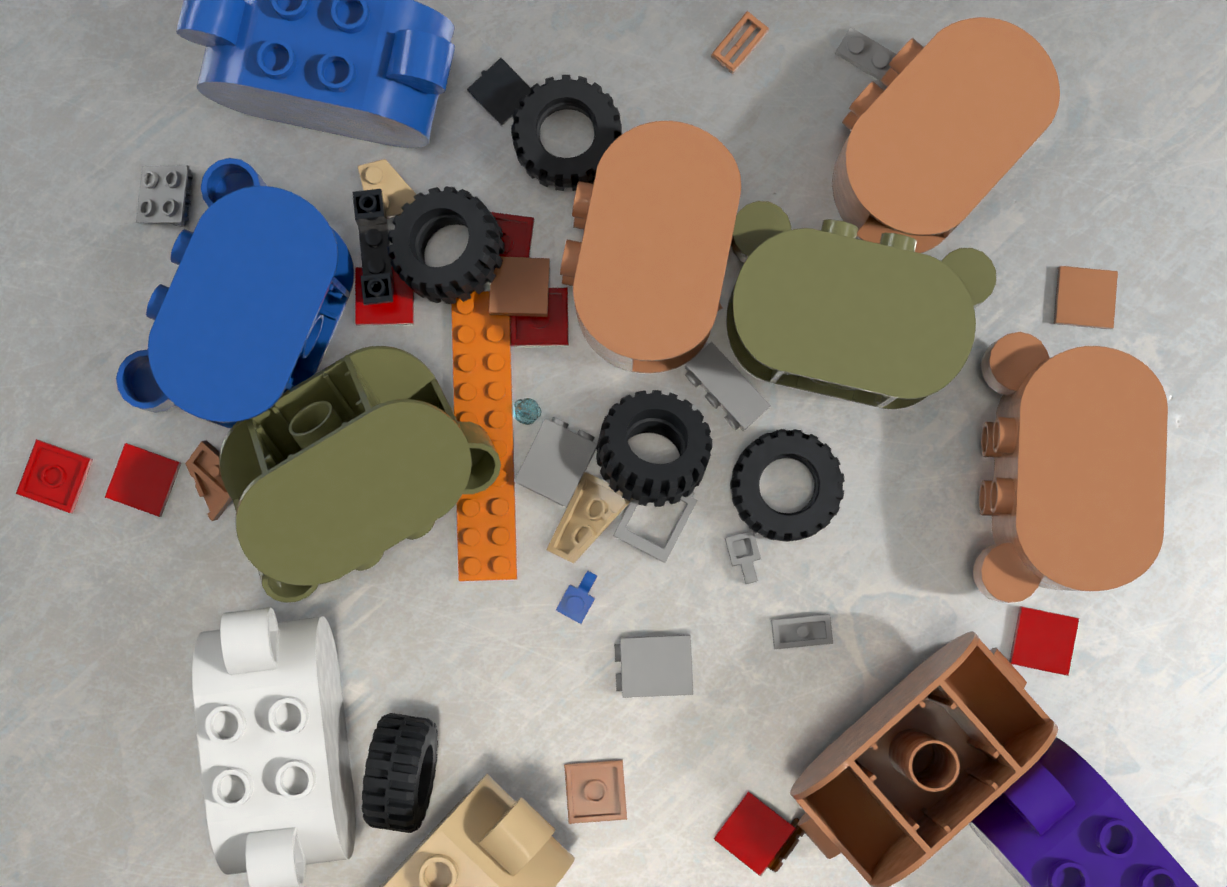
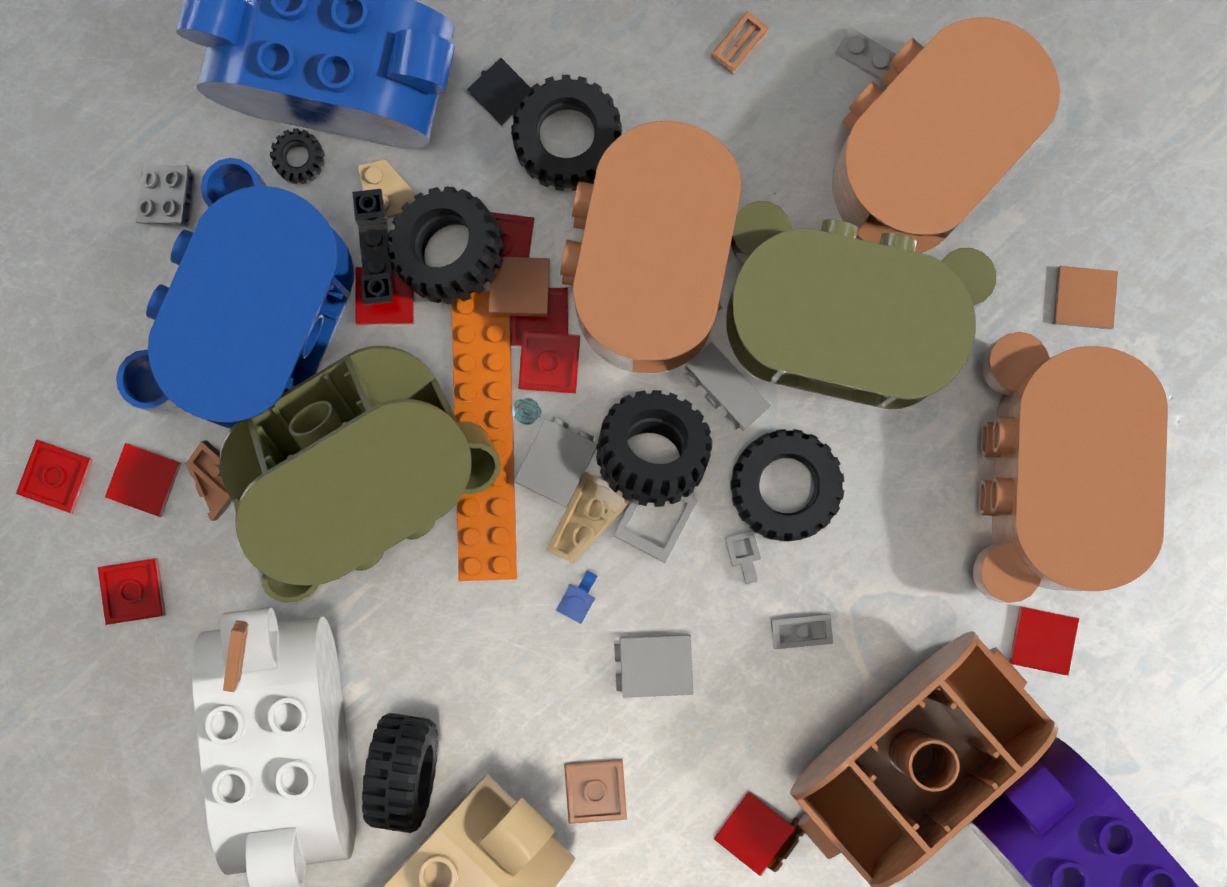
(131, 591): none -> red tile
(235, 656): none -> nougat tile
(291, 140): none -> black tyre
(549, 362): none -> red tile

